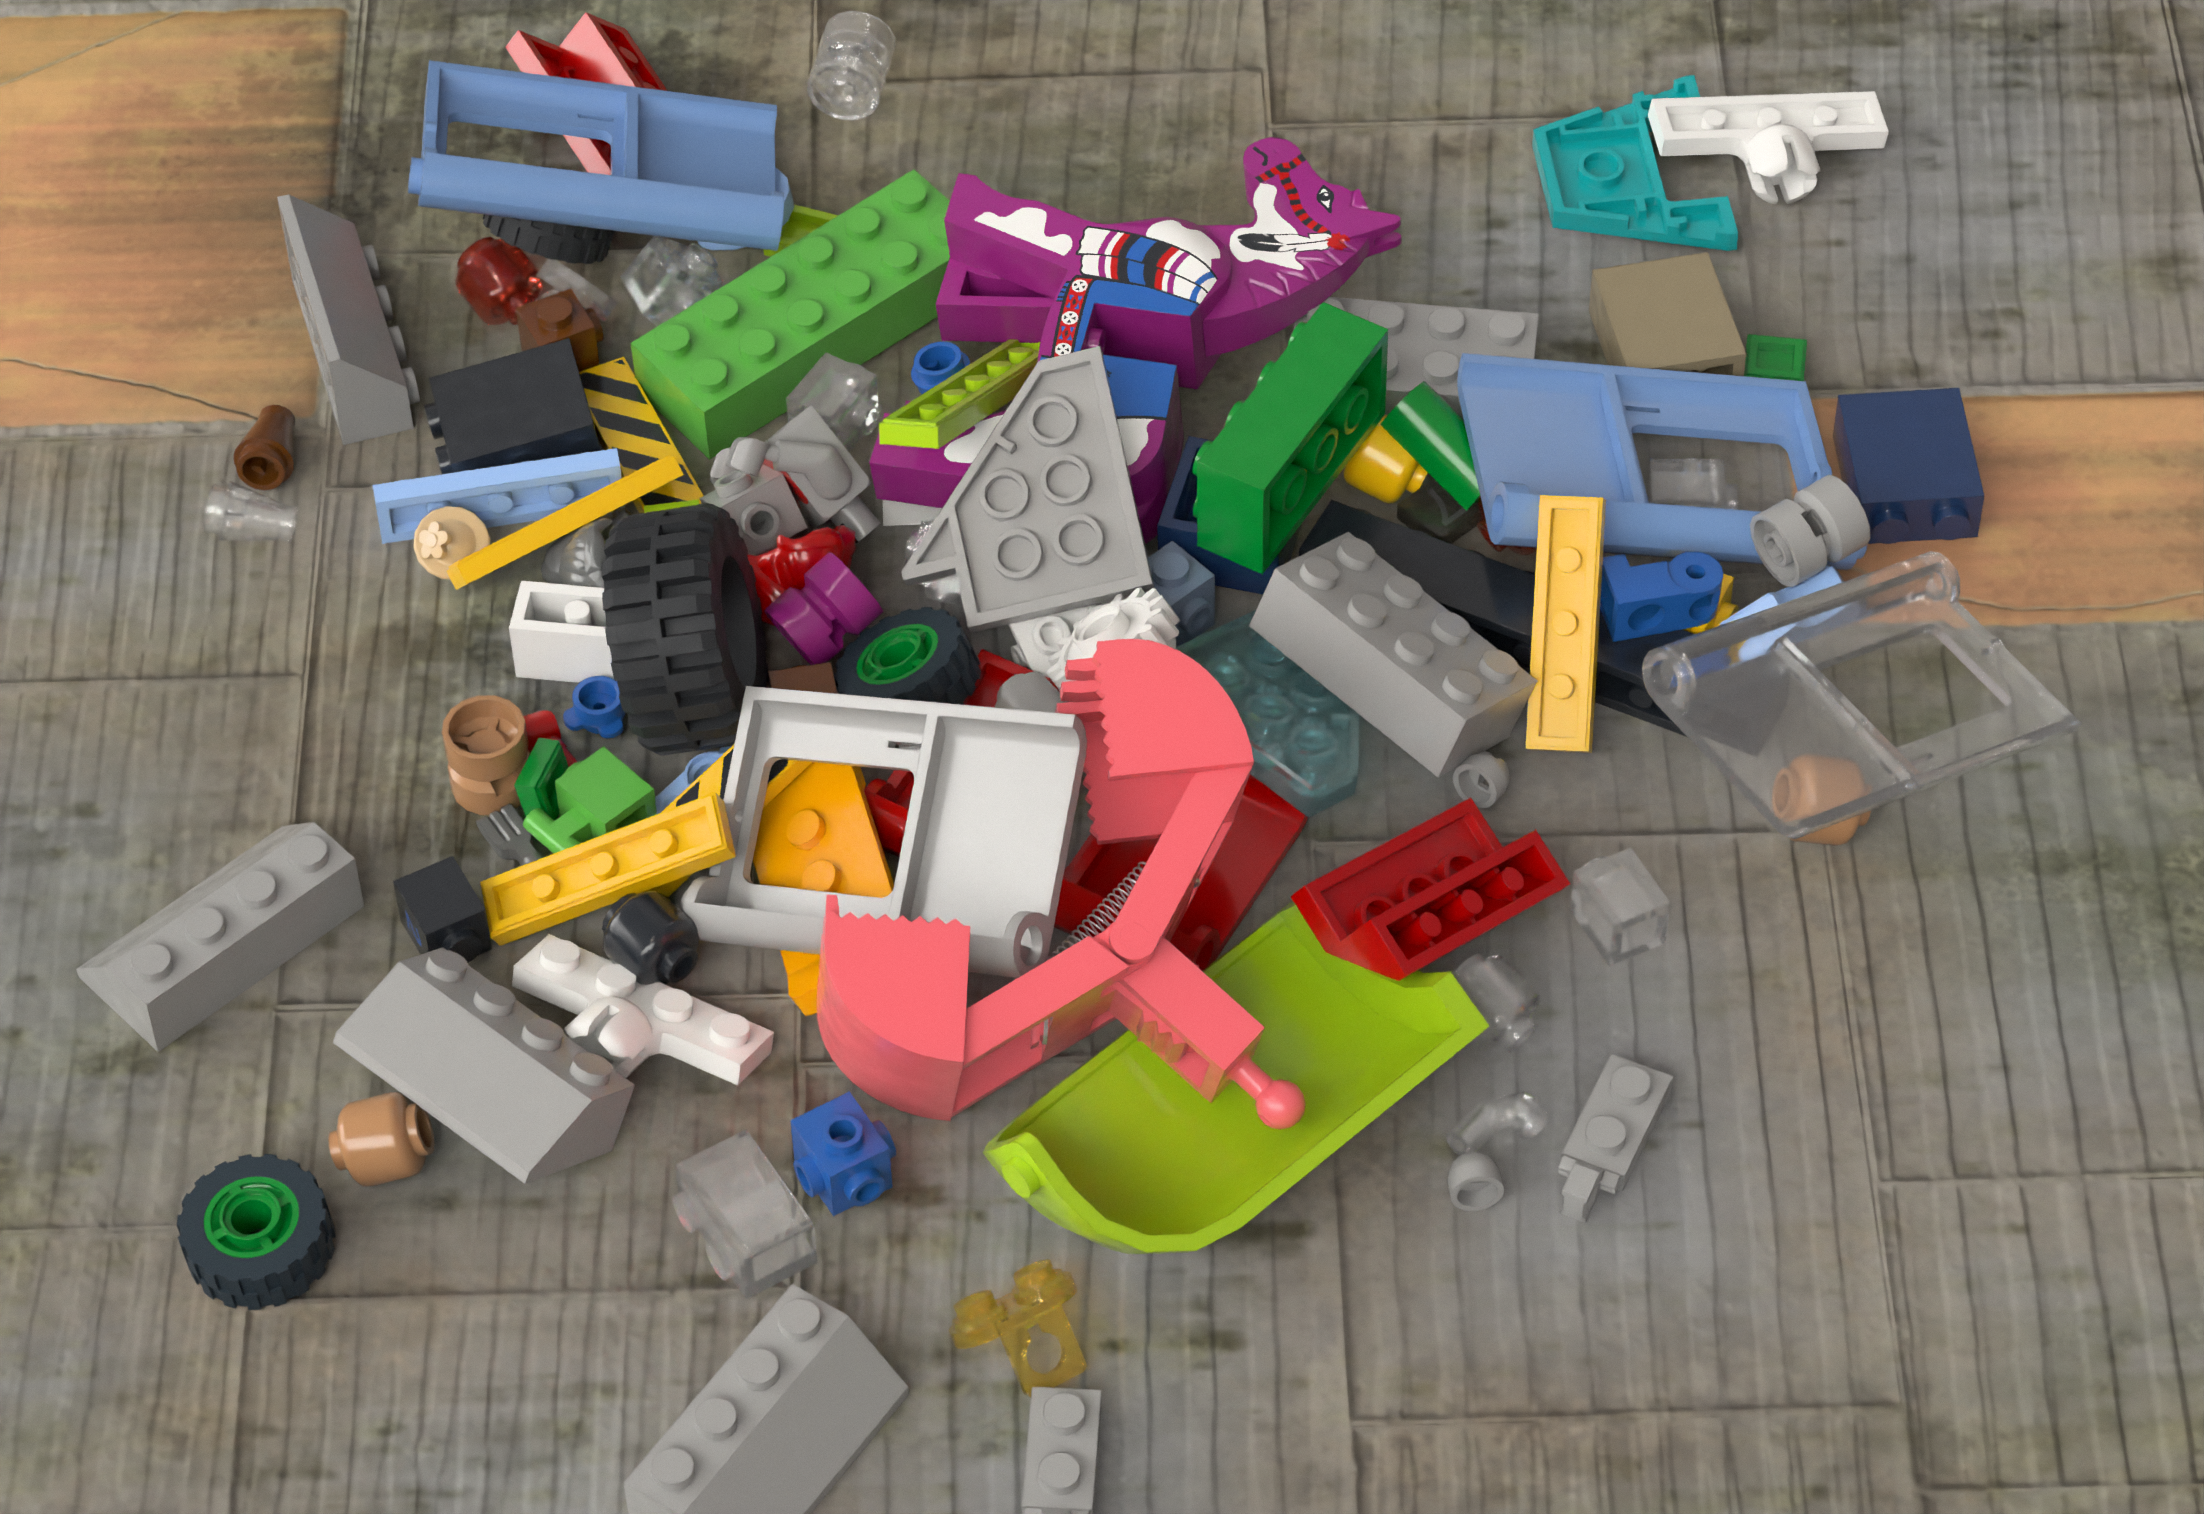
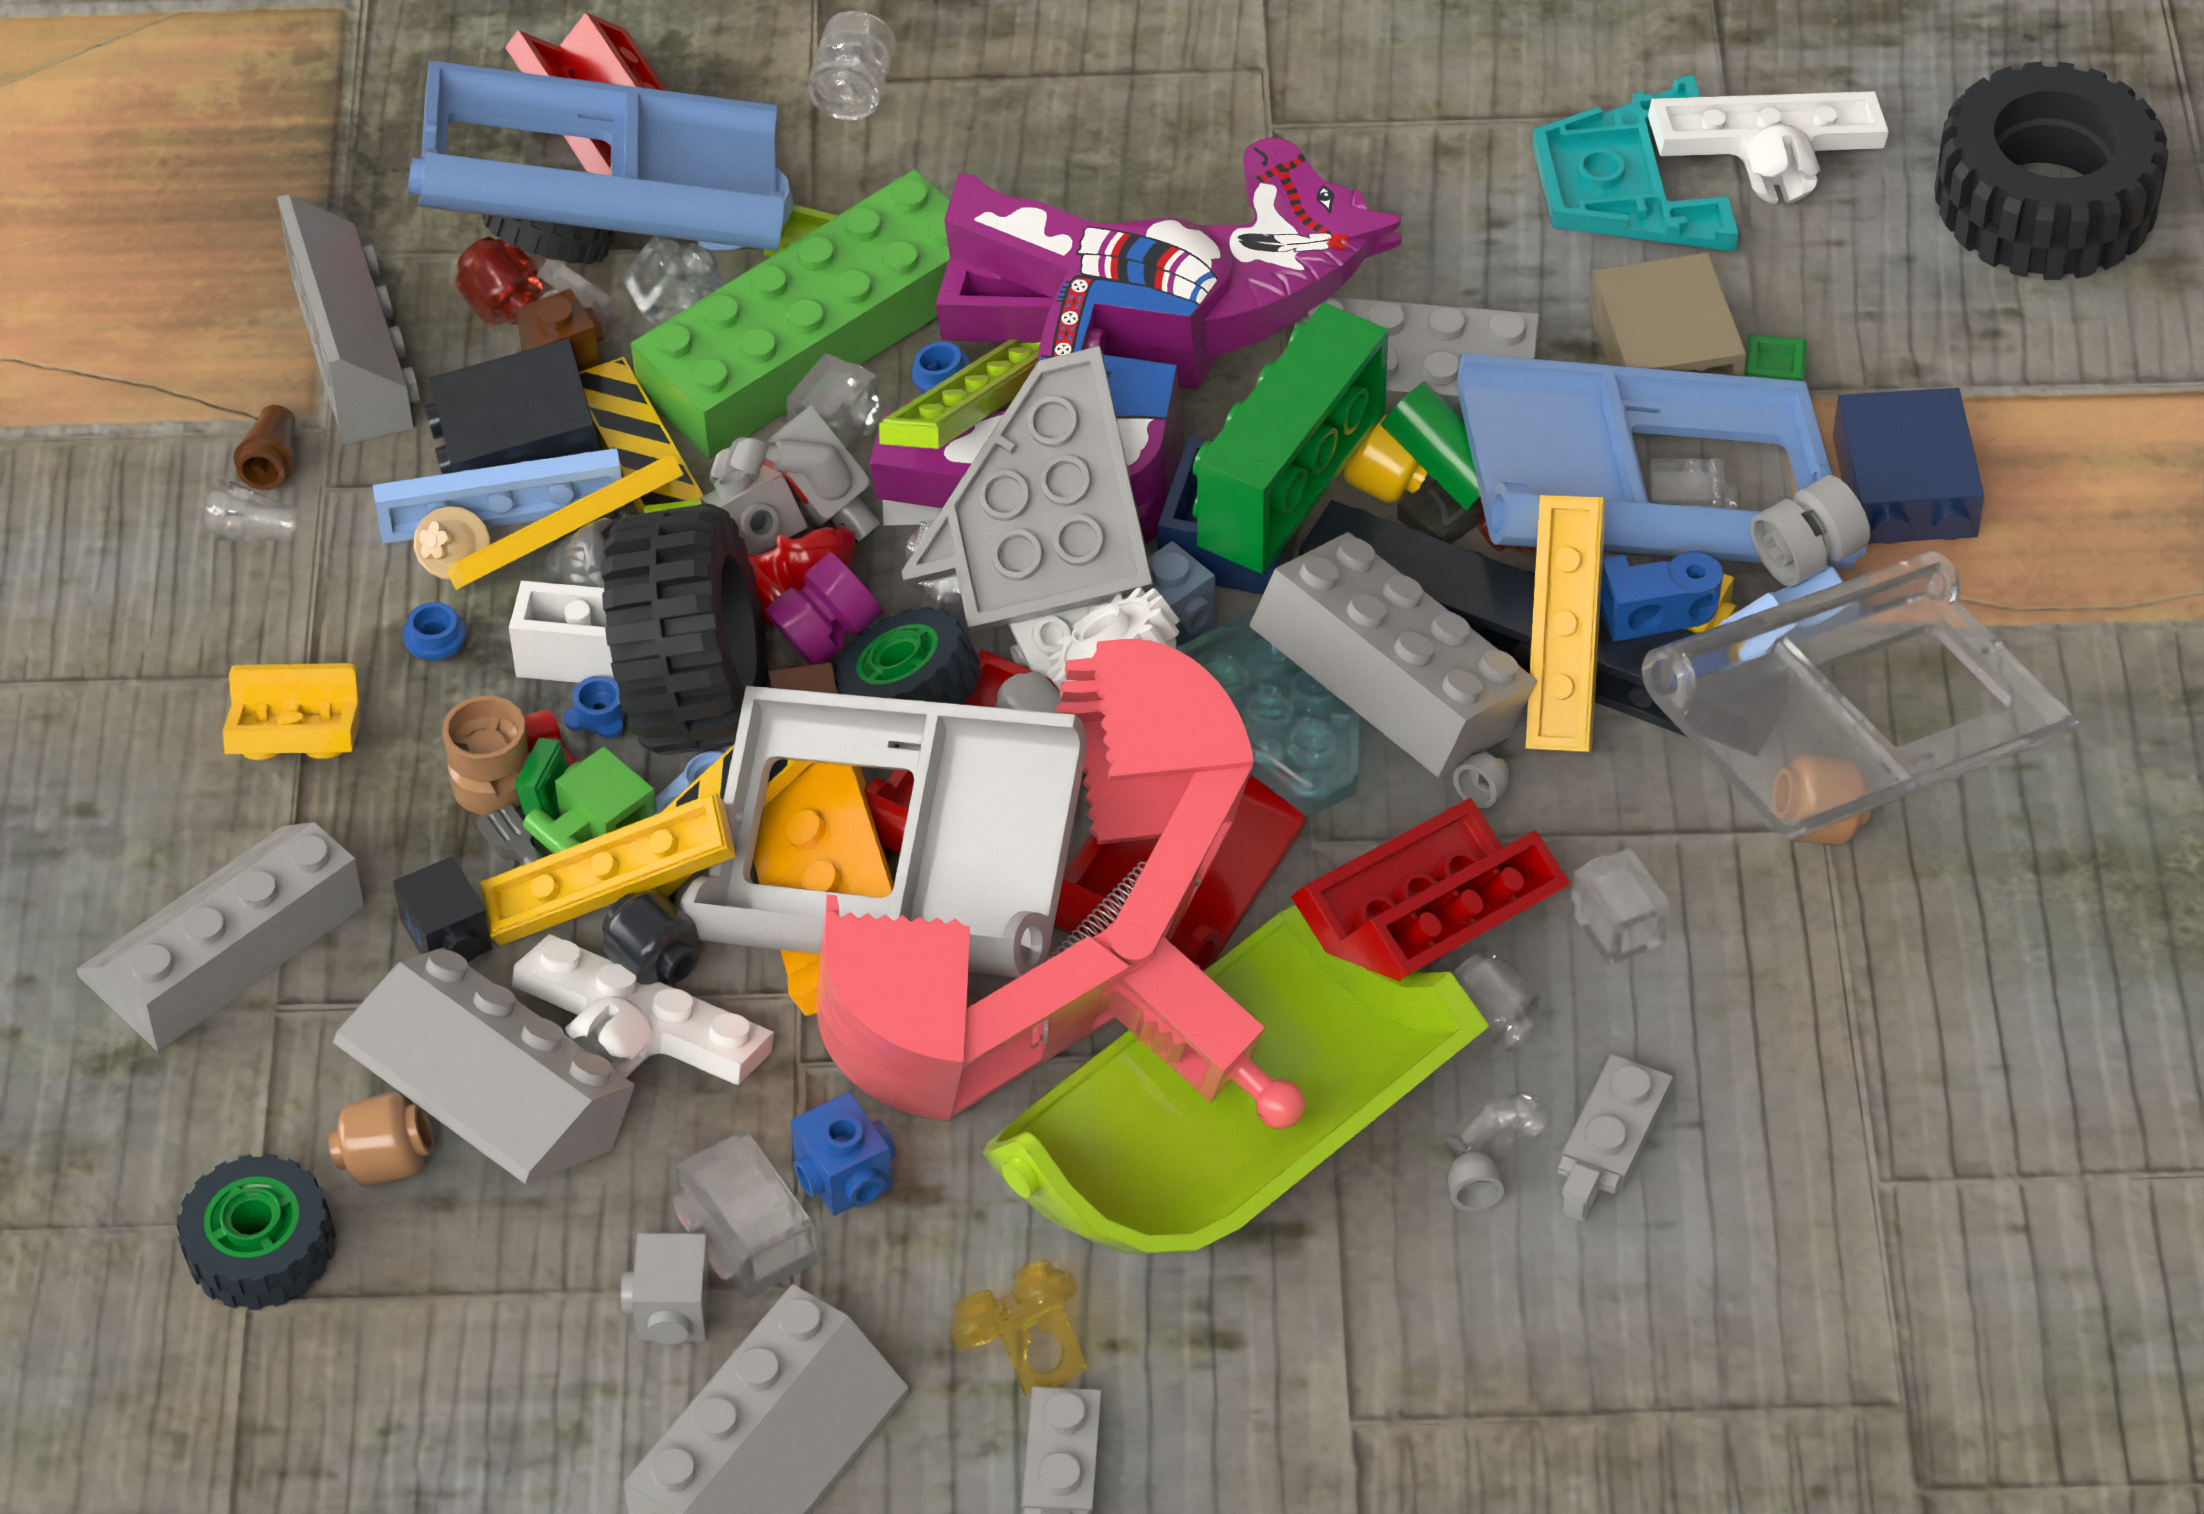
(292, 710): none -> yellow bracket
(434, 632): none -> blue plate
(668, 1288): none -> light grey brick
(2043, 220): none -> black tyre

